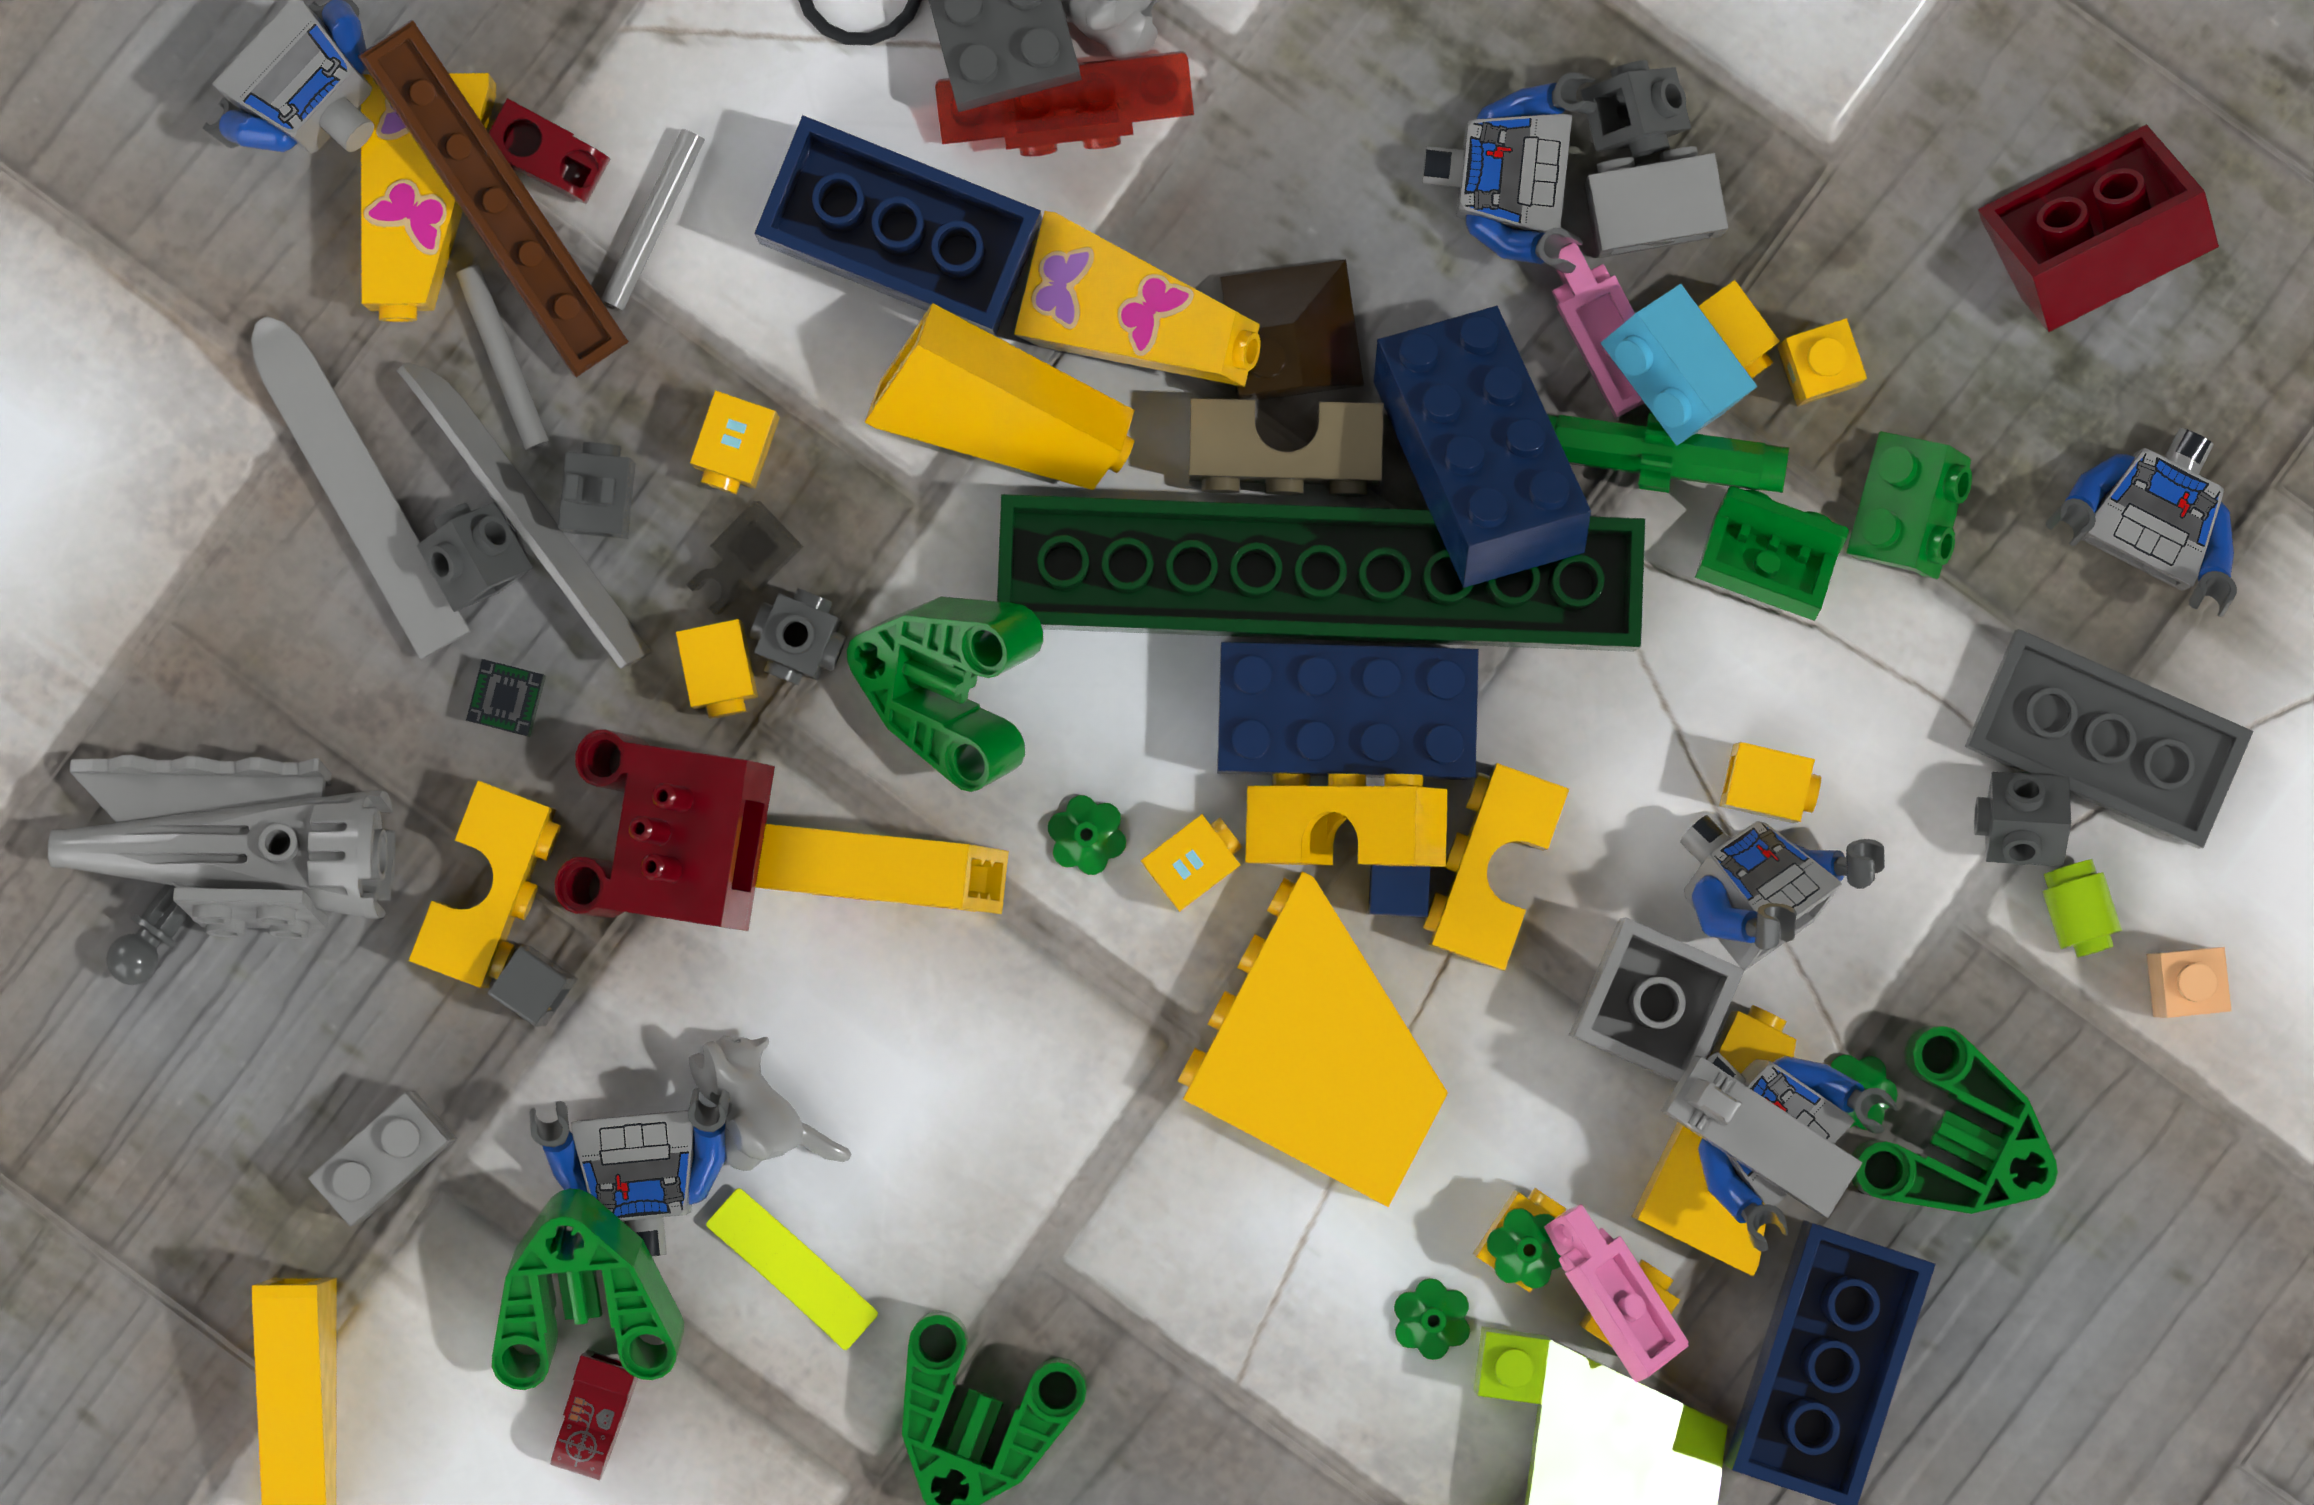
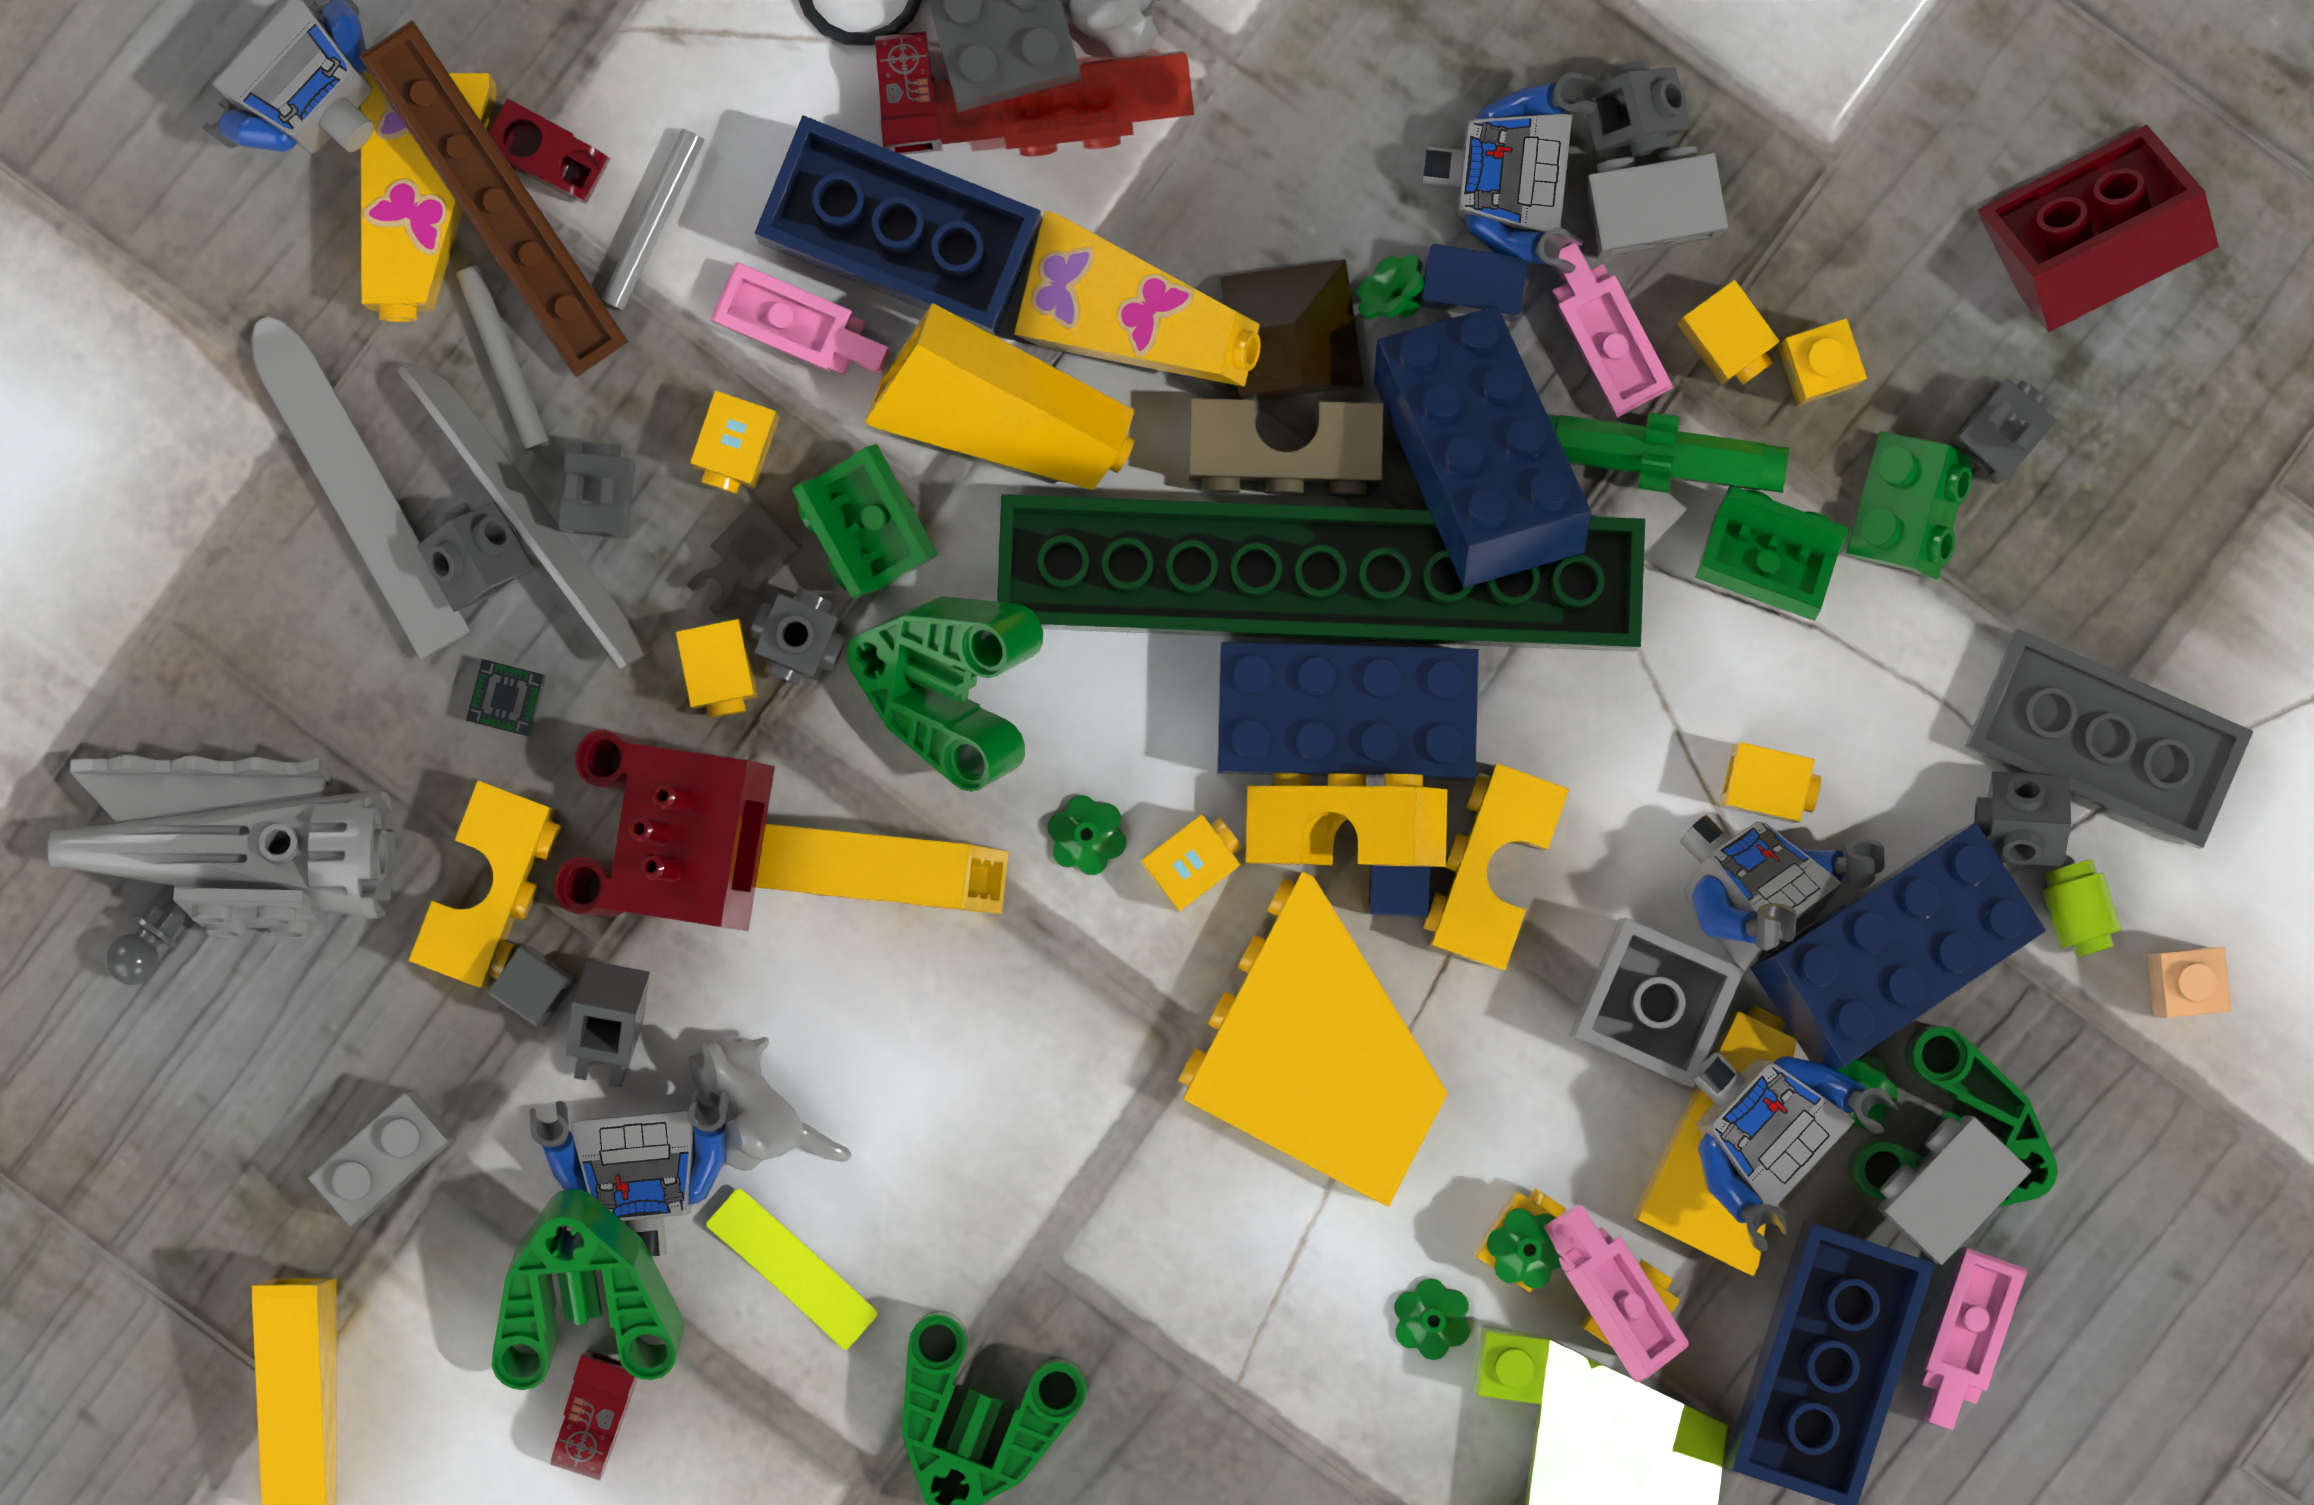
(607, 1018): none -> dark grey brick
(796, 322): none -> bright pink hinge
(864, 523): none -> green bracket
(907, 94): none -> dark red leg
(1392, 288): none -> green plant
(1472, 281): none -> dark blue piece
(1678, 364): medium azure brick -> none
(1761, 1136): light grey hinge -> none
(1898, 948): none -> dark blue brick
(1951, 1187): none -> light grey brick
(1969, 1333): none -> bright pink hinge
(2005, 429): none -> dark grey brick
(2158, 517): torso -> none

